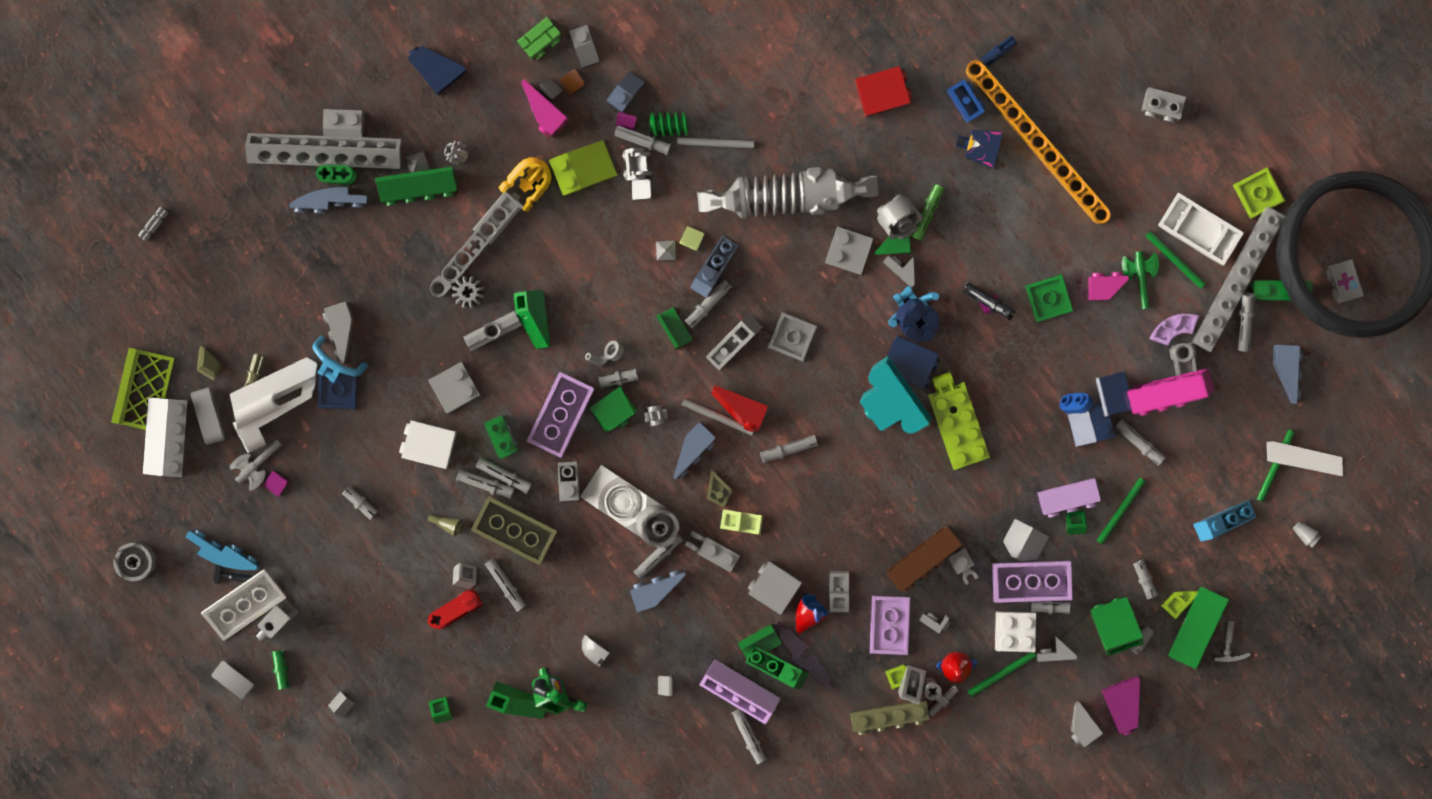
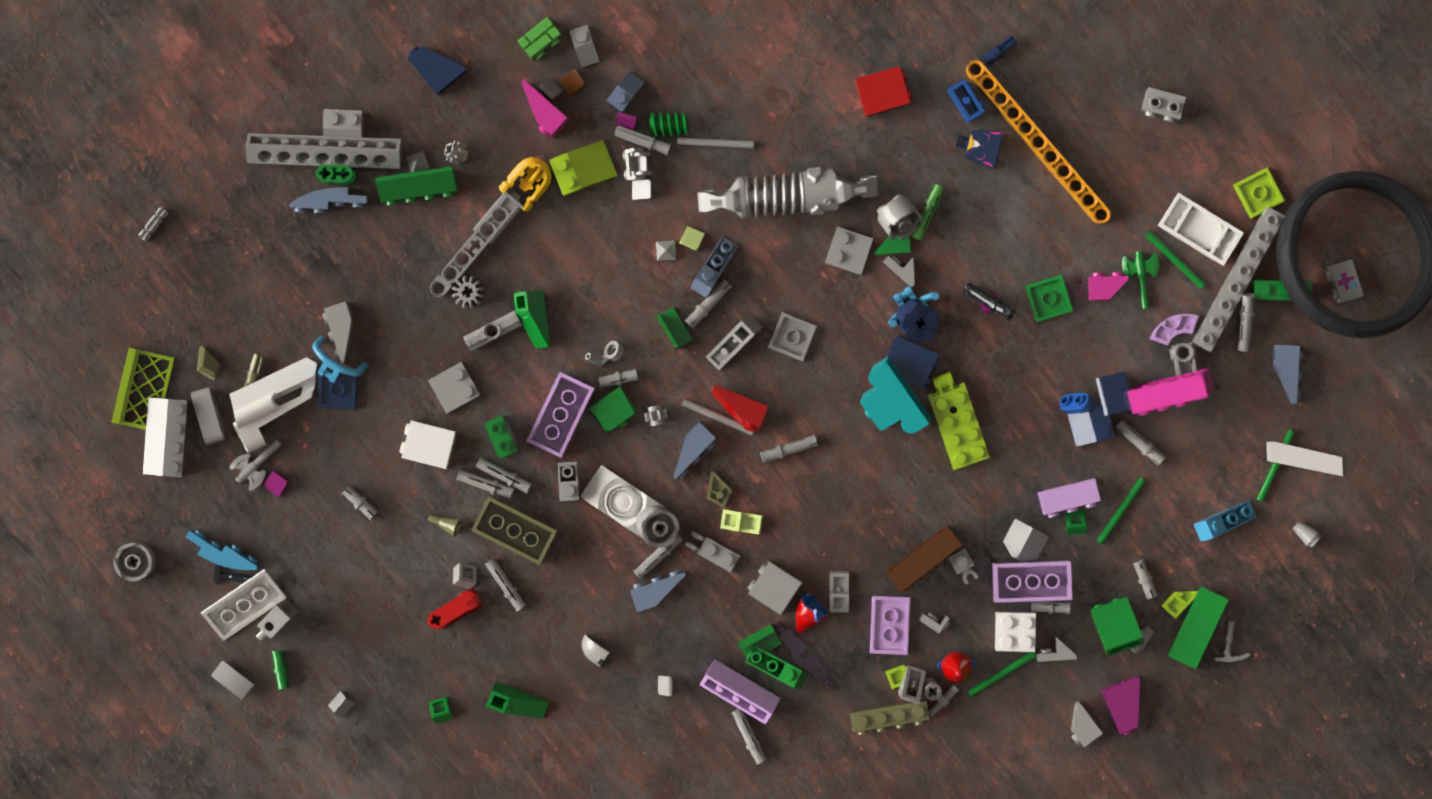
(551, 694): green torso -> none

